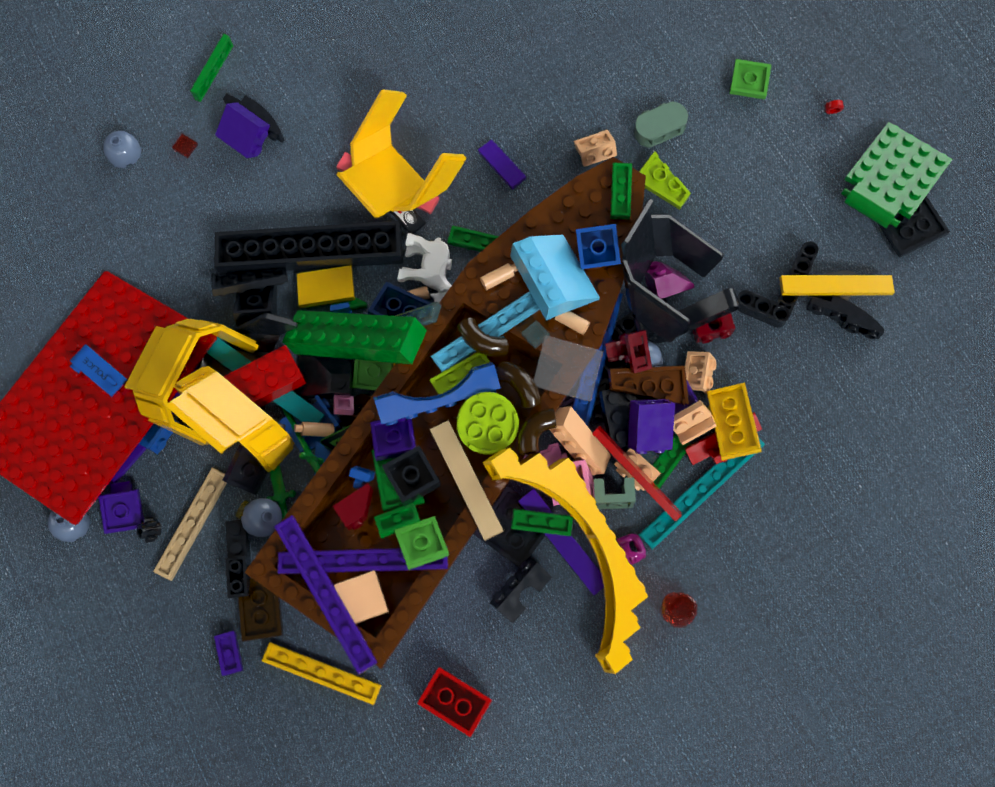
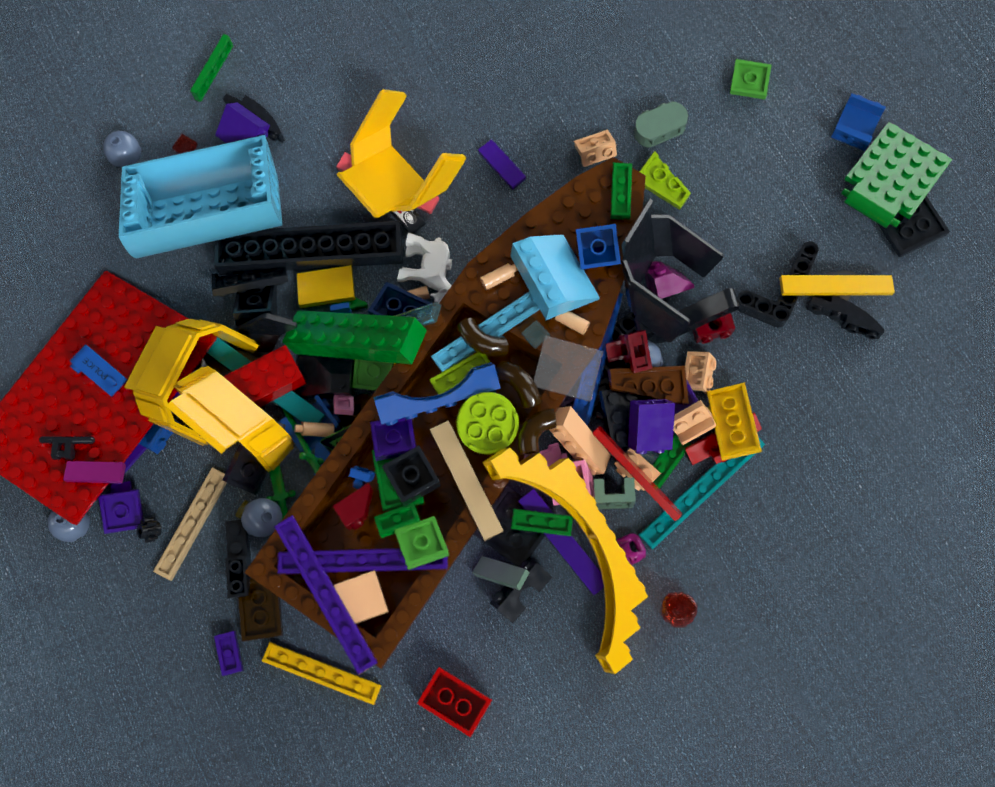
(69, 442): none -> black piece
(94, 472): none -> magenta tile
(198, 197): none -> medium azure slope
(469, 238): green tile -> none
(500, 572): none -> sand green tile
(834, 106): red tile -> none
(858, 122): none -> blue panel

